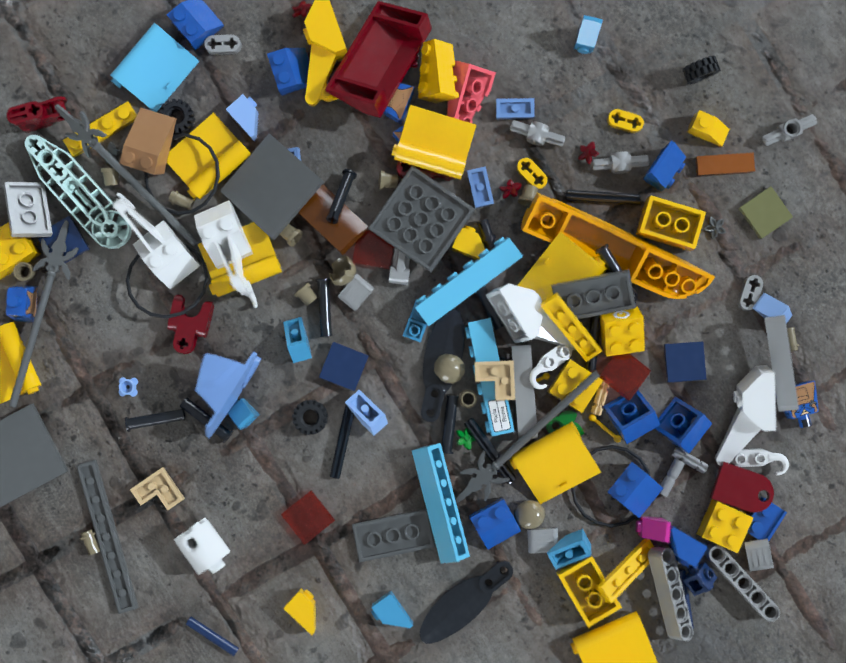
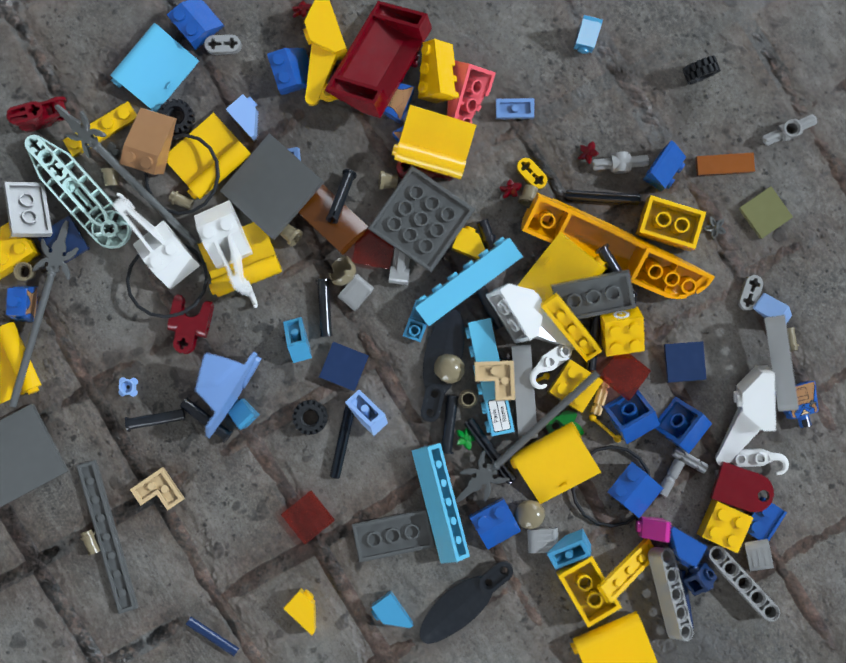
(203, 547): white cylinder -> none
(306, 294): dark tan piece -> none
(480, 187): medium blue plate -> none
(537, 133): light grey axle -> none
(624, 125): yellow beam -> none
(708, 128): yellow slope -> none

